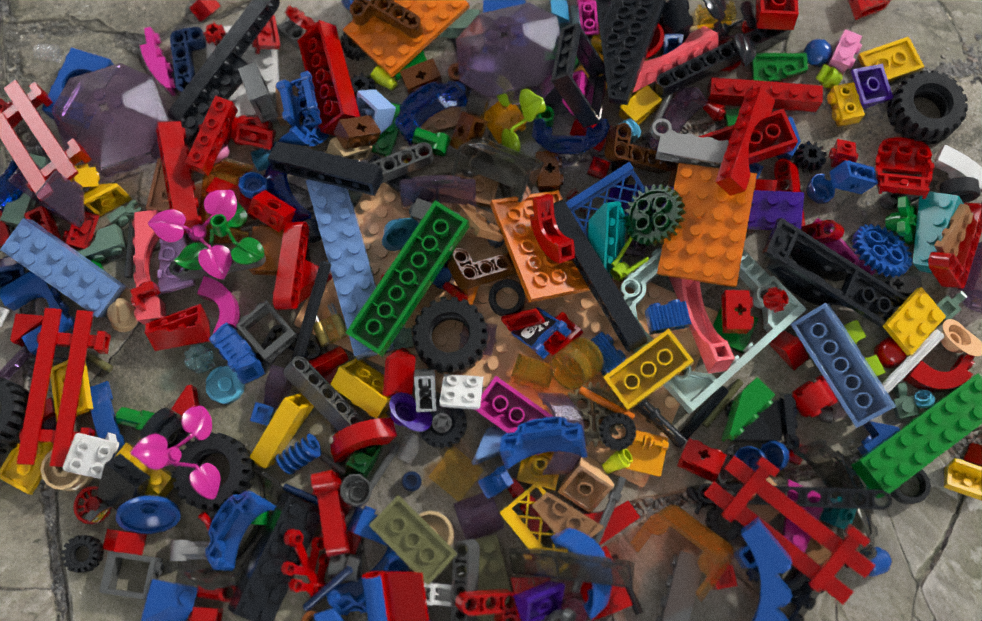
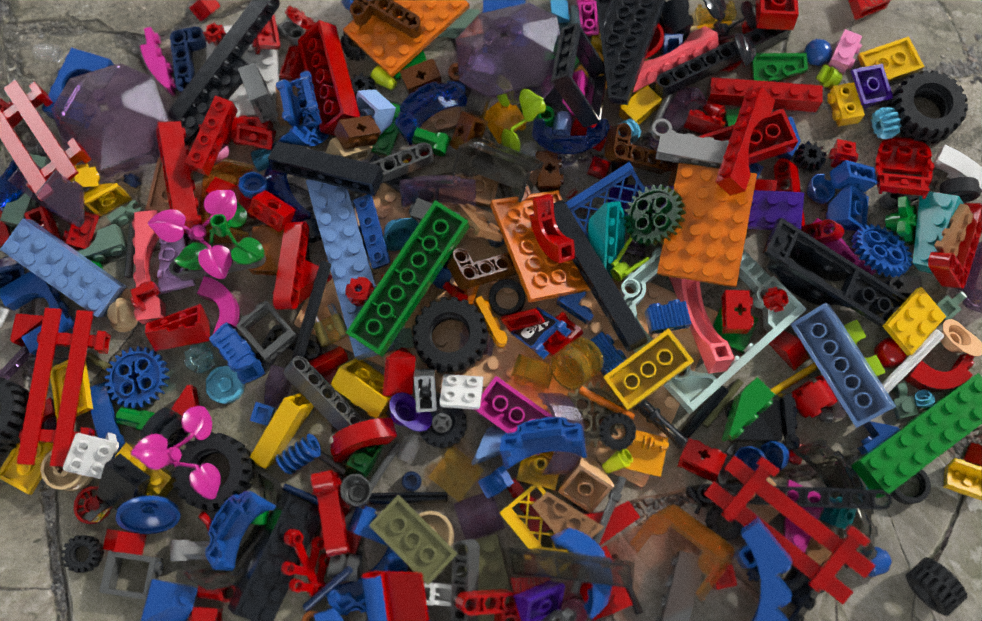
(119, 382): none -> blue gear
(132, 180): none -> dark blue plate
(292, 64): none -> red slope
(359, 298): none -> red brick
(371, 231): none -> blue bracket
(409, 497): none -> black axle
(492, 323): none -> light orange hinge
(562, 124): none -> medium blue brick
(571, 304): none -> blue slope
(701, 123): none -> red bracket
(794, 378): none -> yellow bar
(849, 208): none -> blue slope
(886, 123): none -> medium azure gear
(936, 586): none -> black tyre

